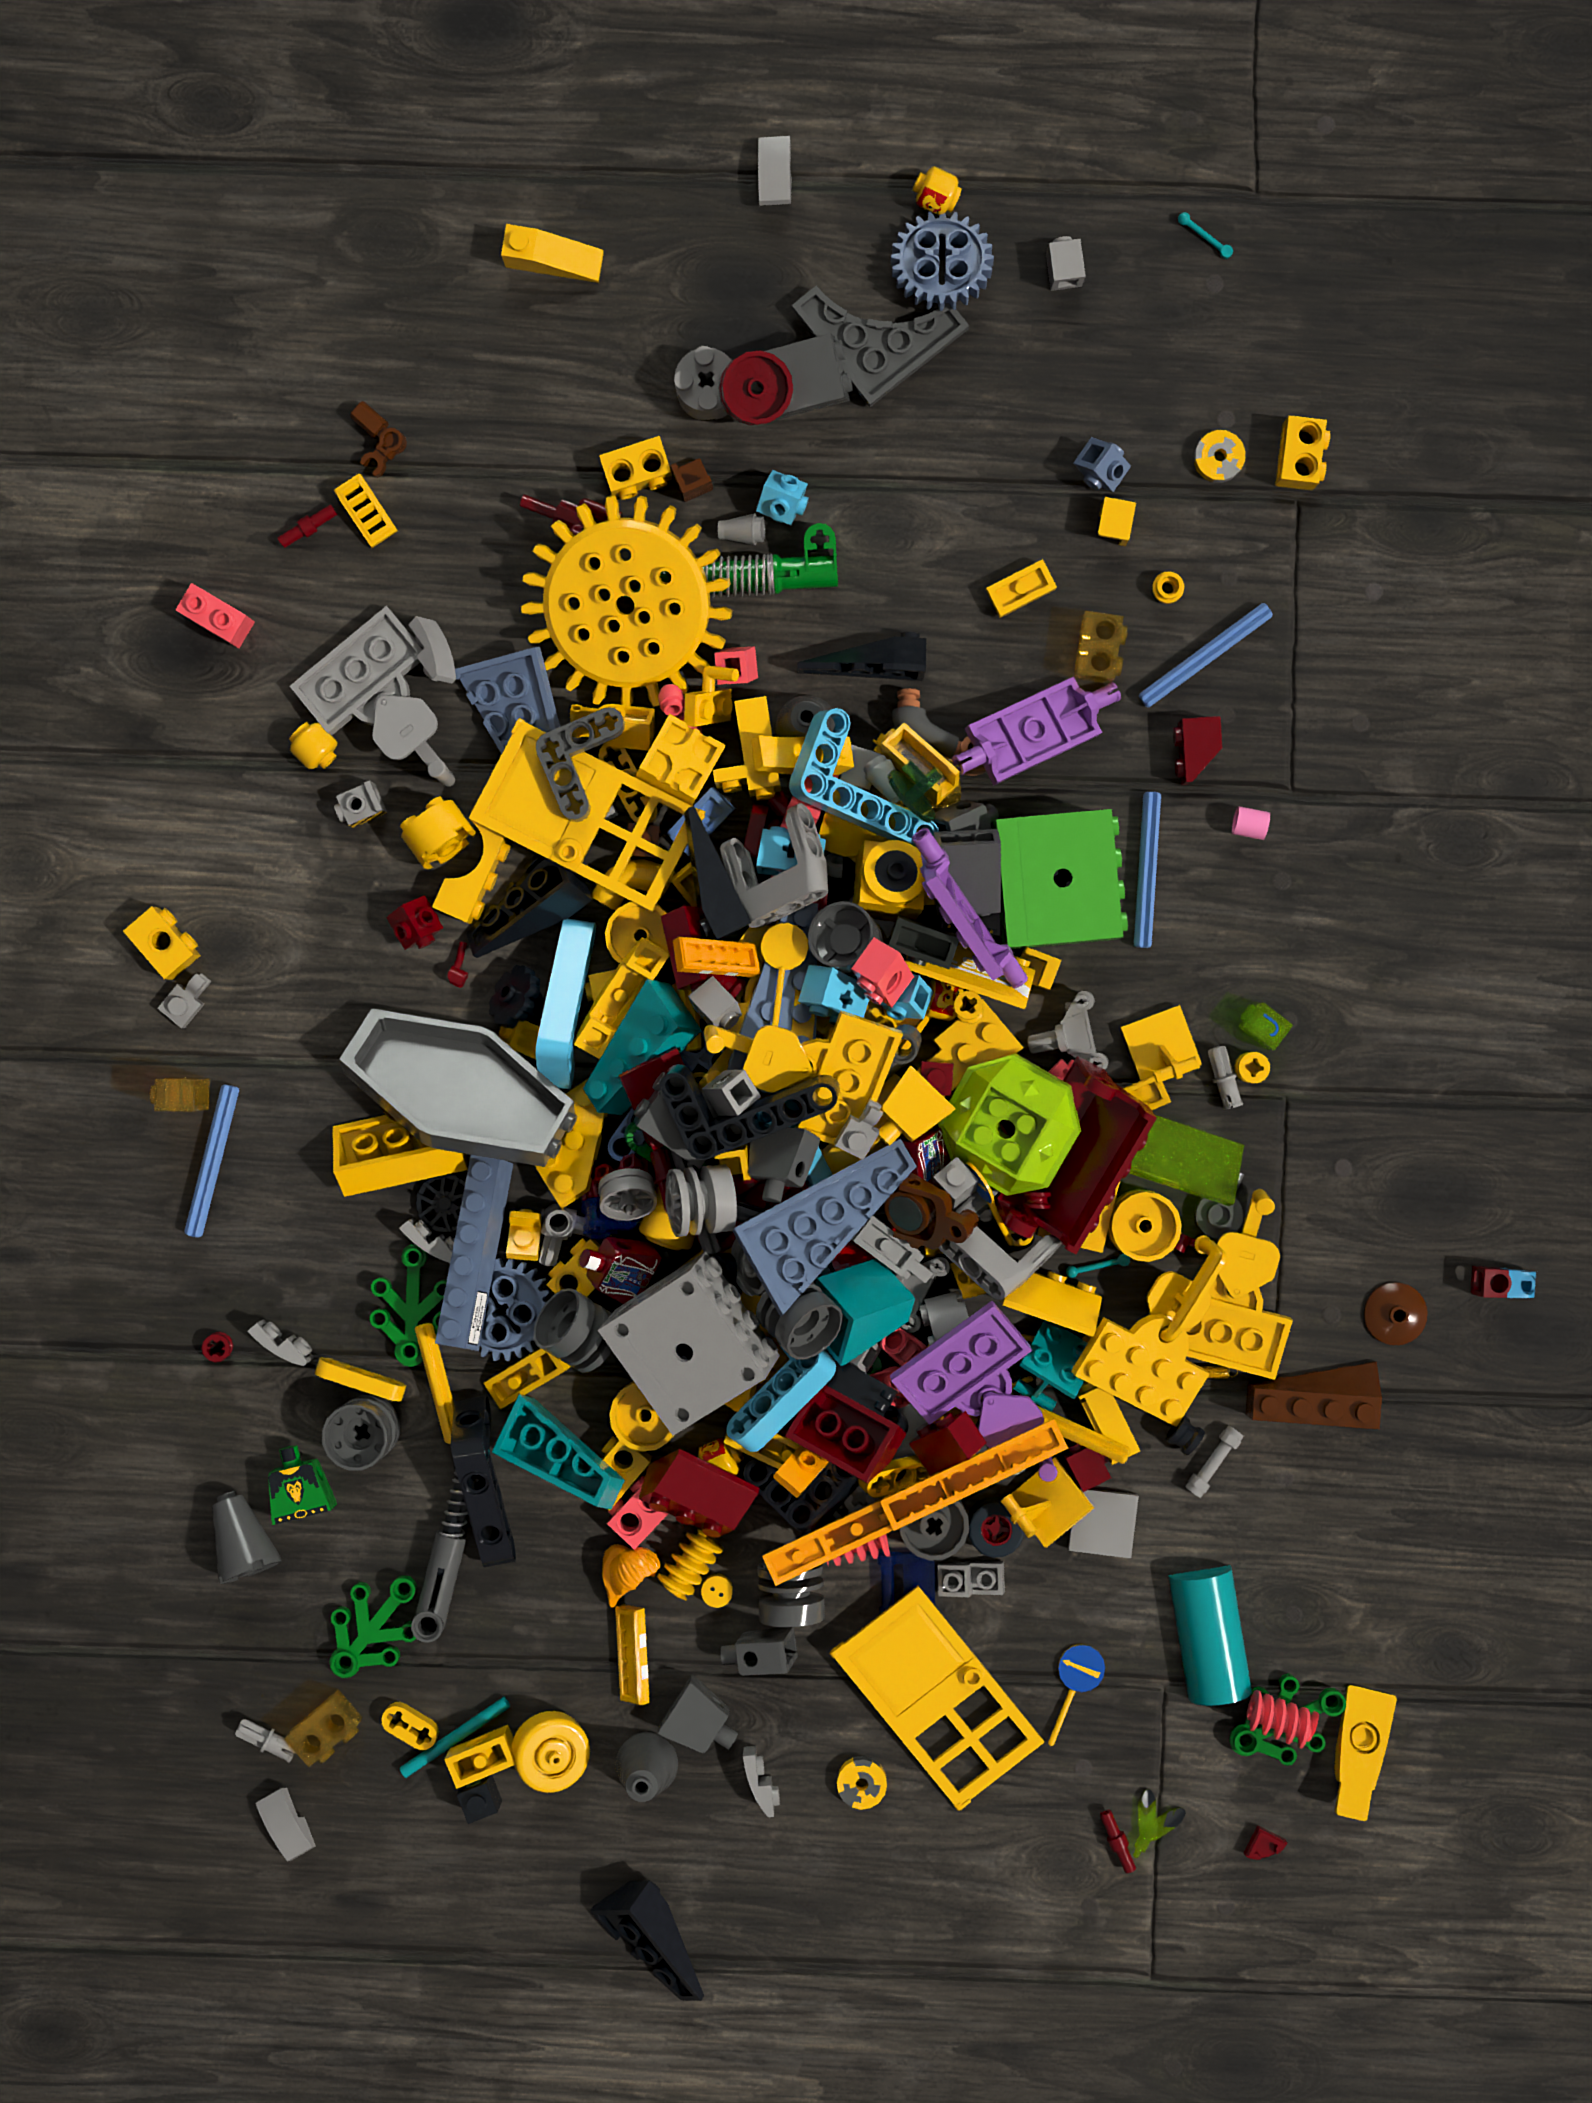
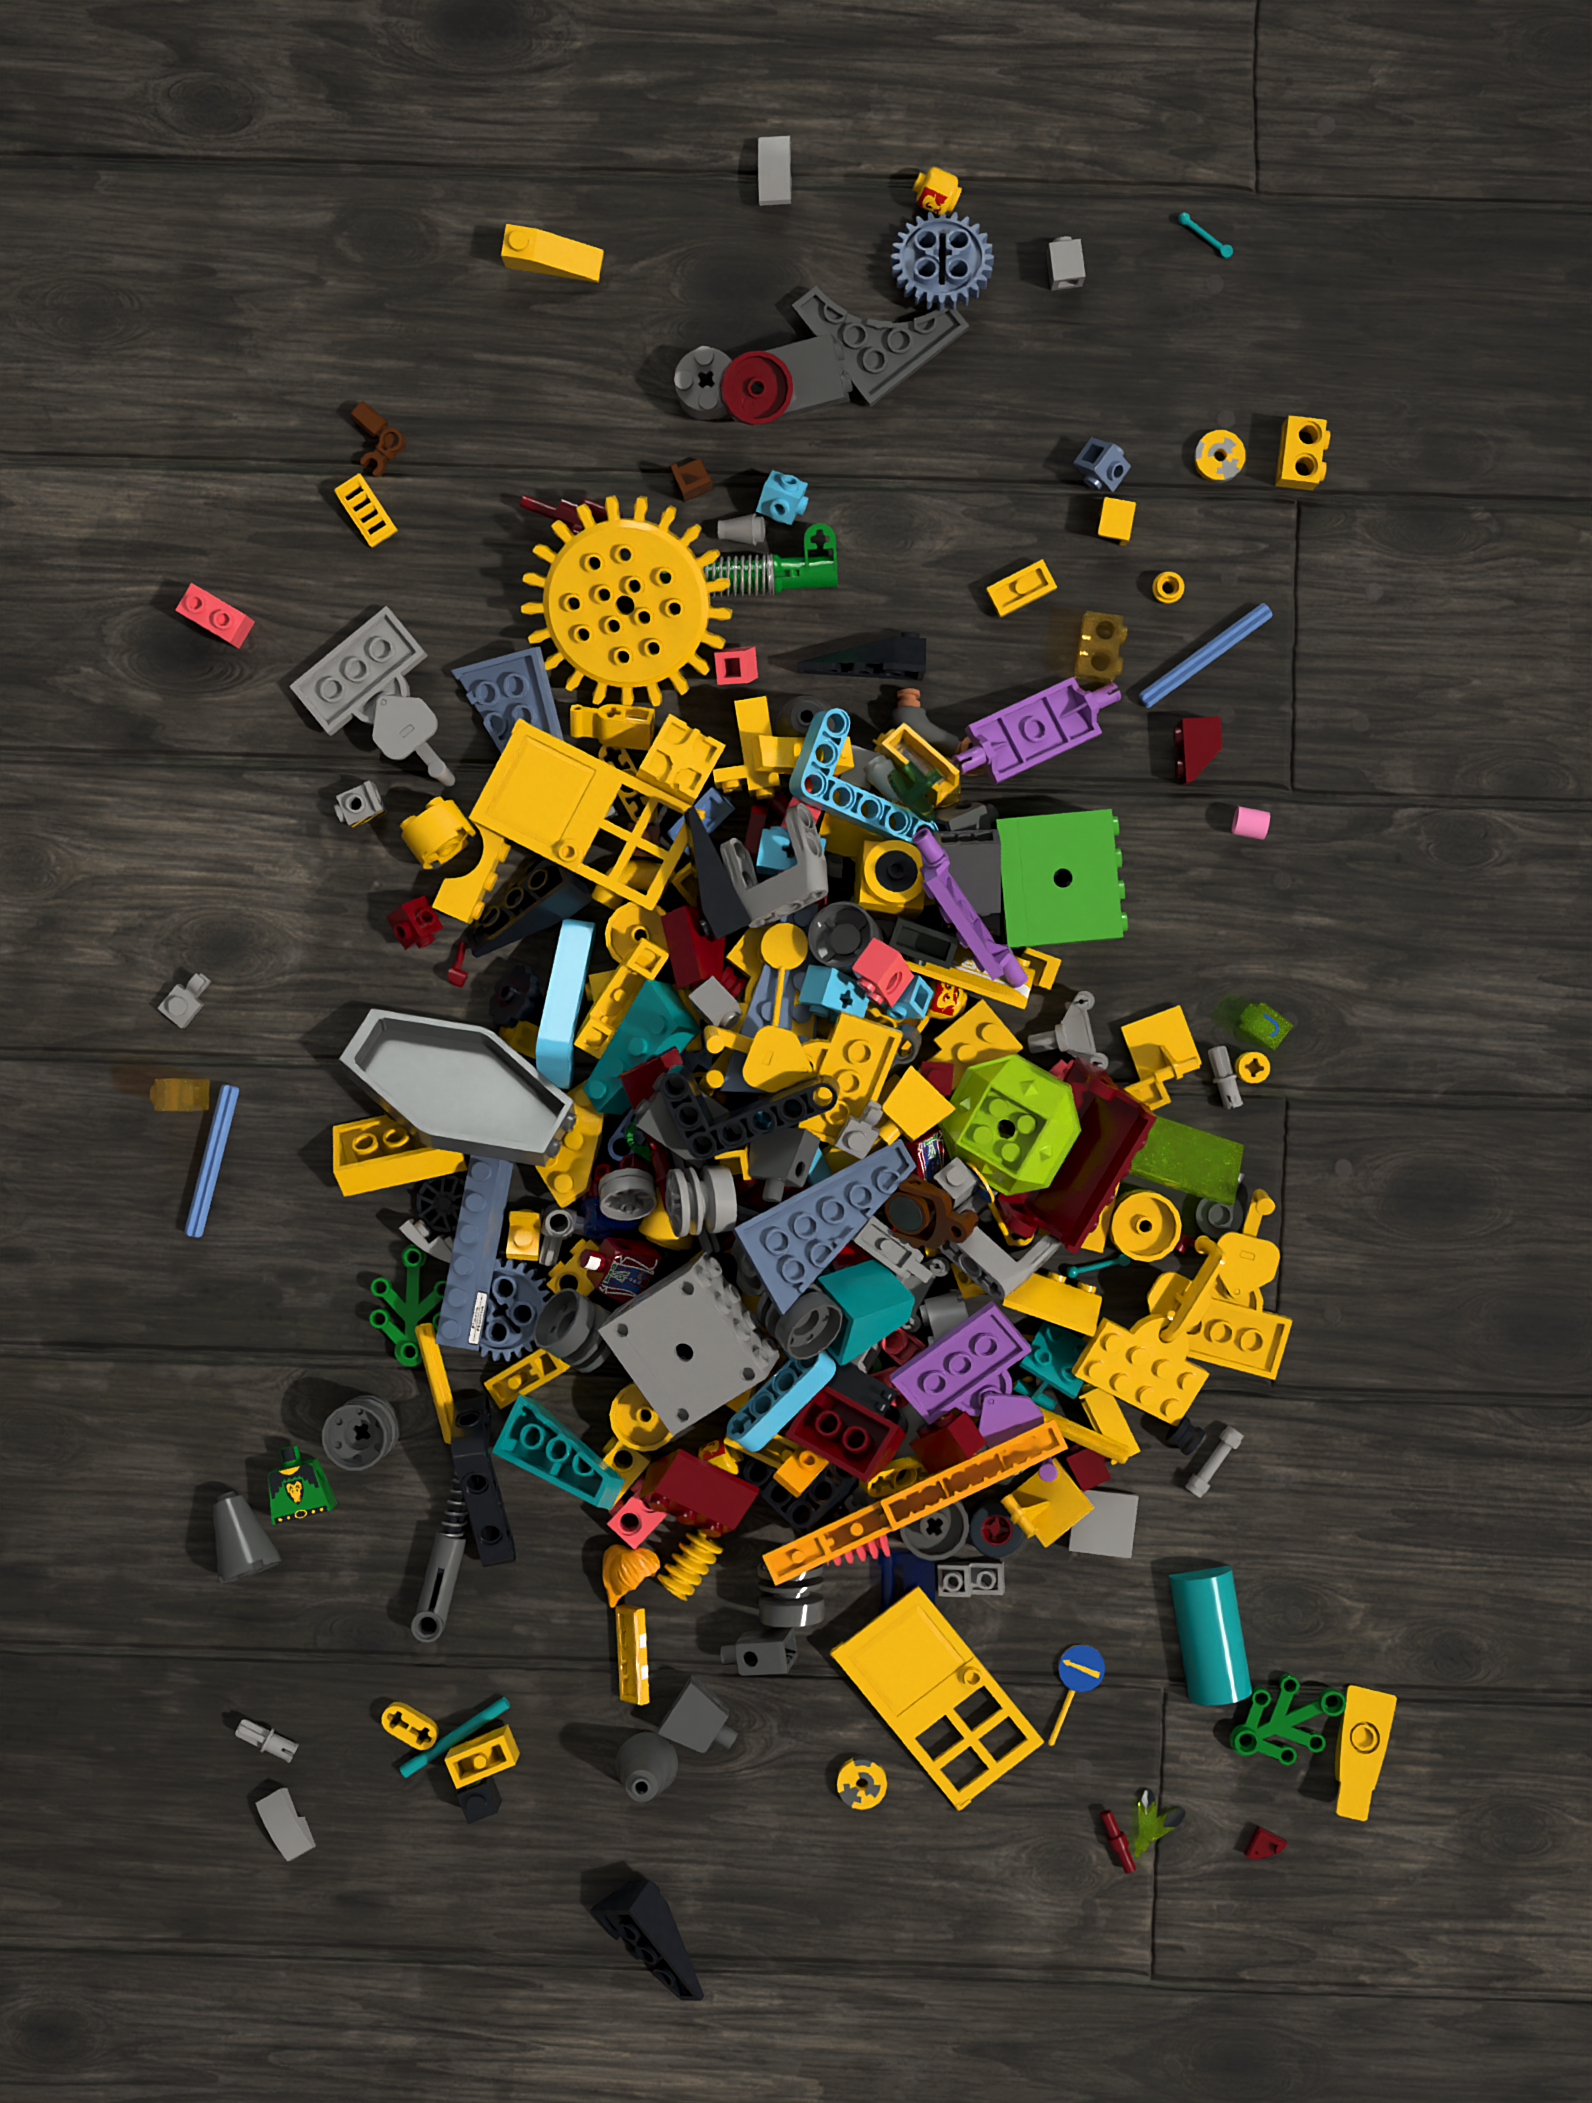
(145, 936): yellow brick -> none
(216, 1337): dark red bush -> none
(292, 1349): light grey slope -> none
(307, 526): dark red bar -> none
(313, 746): yellow head -> none
(320, 1725): clear yellow brick -> none
(360, 1379): yellow beam -> none
(369, 1630): green plant -> none
(436, 655): light grey slope -> none
(550, 1751): yellow wheel -> none
(568, 749): dark grey beam -> none
(633, 459): yellow brick -> none
(673, 702): coral plate -> none
(710, 704): yellow plate -> none
(716, 957): light orange plate -> none
(716, 1590): yellow tile -> none
(731, 1092): light grey brick -> none
(761, 1787): light grey slope -> none
(972, 998): yellow bush -> none
(1036, 1199): dark red bush -> none
(1147, 869): medium blue axle -> none
(1217, 1371): yellow piece -> none
(1281, 1718): coral piece -> none
(1329, 1398): reddish brown wedge -> none
(1380, 1313): reddish brown dish -> none
(1502, 1282): dark red leg -> none

